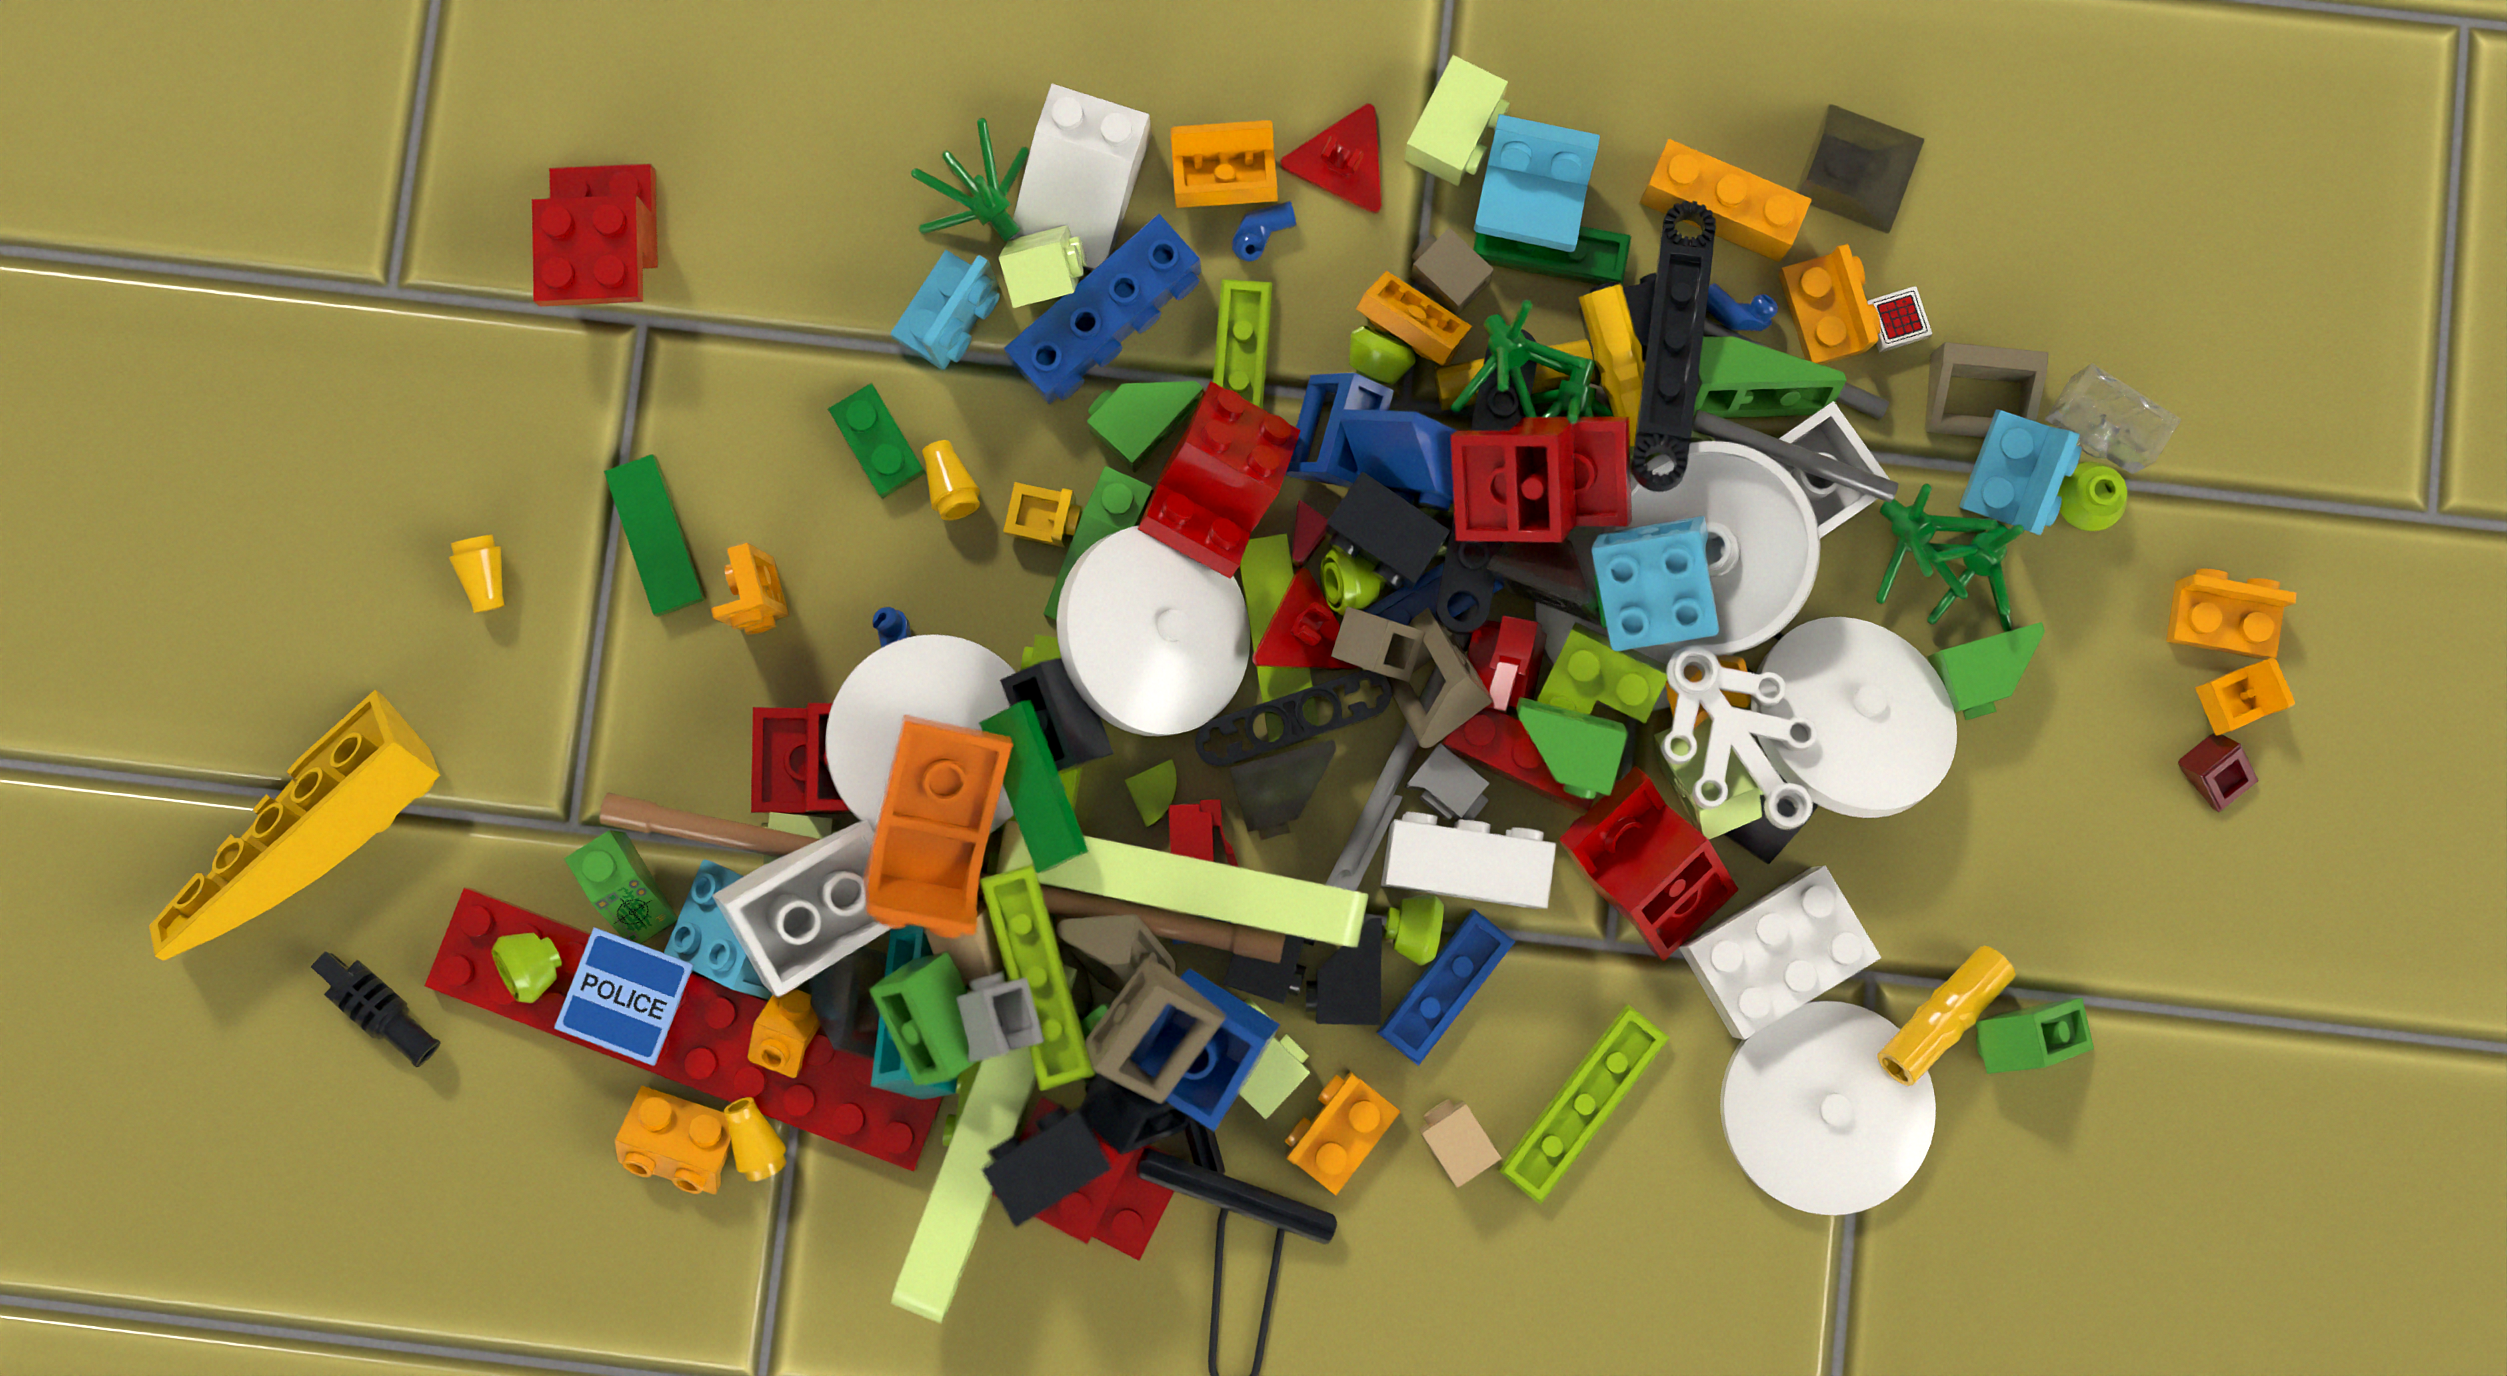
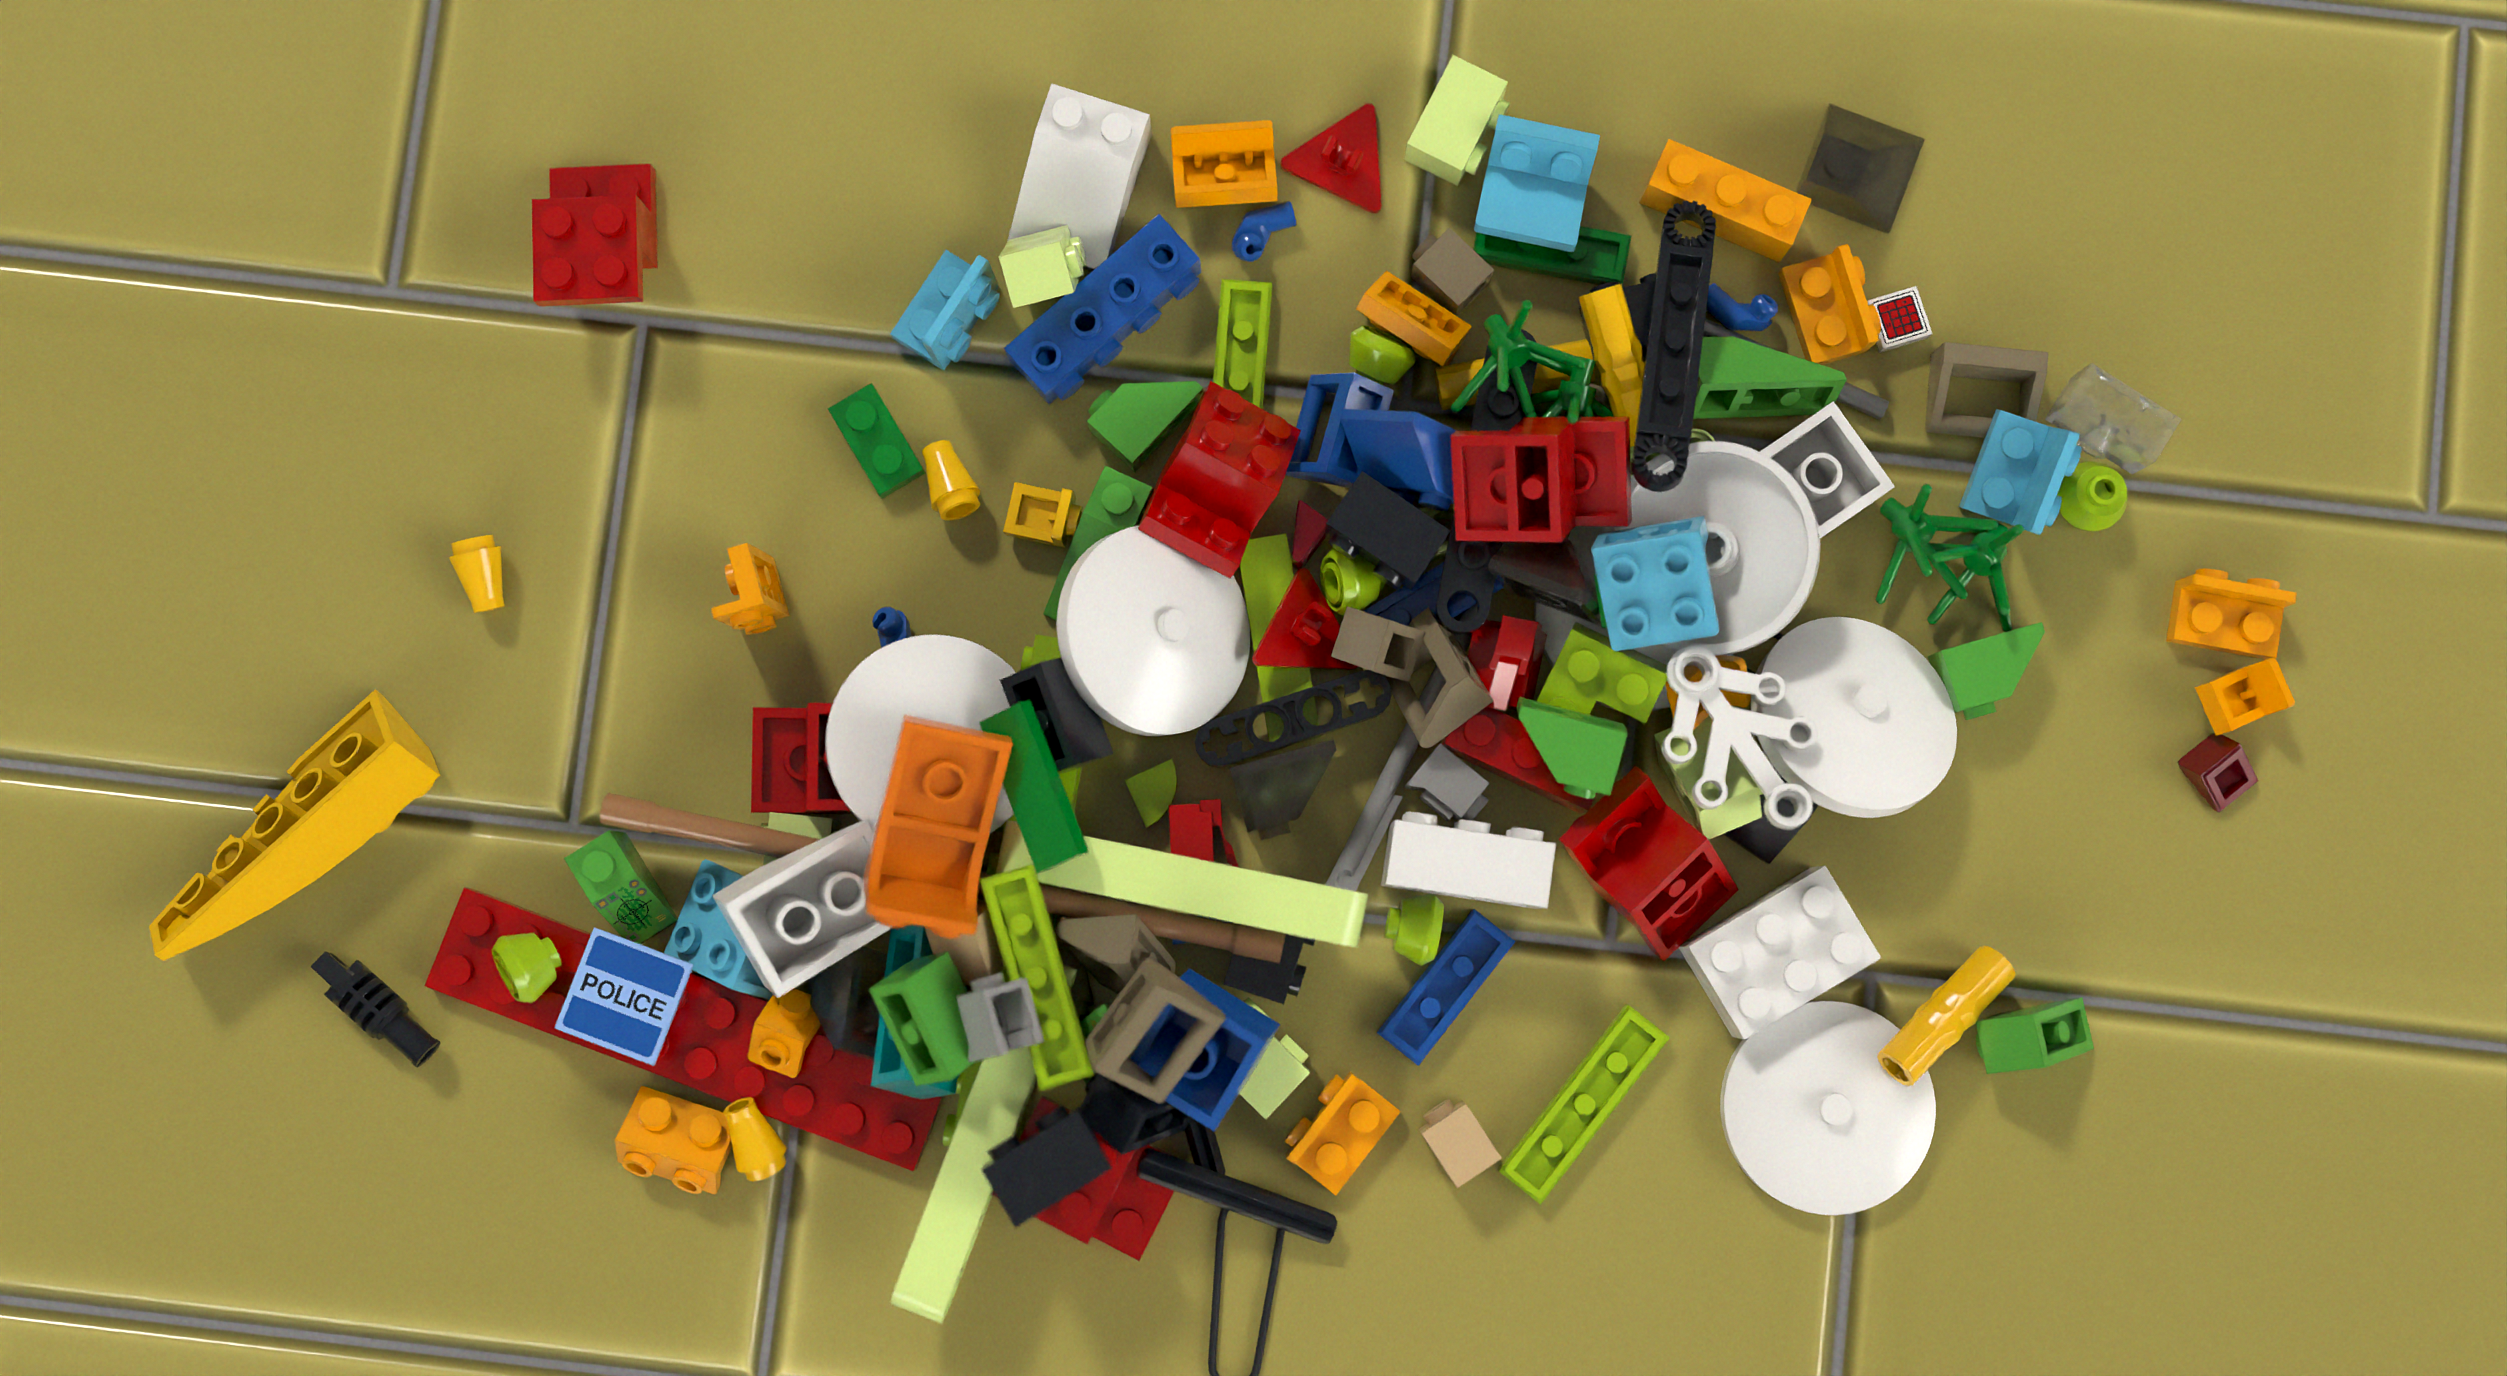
(655, 535): green tile -> none
(988, 201): green plant -> none
(1350, 982): black slope -> none
(1795, 456): flat silver bar -> none

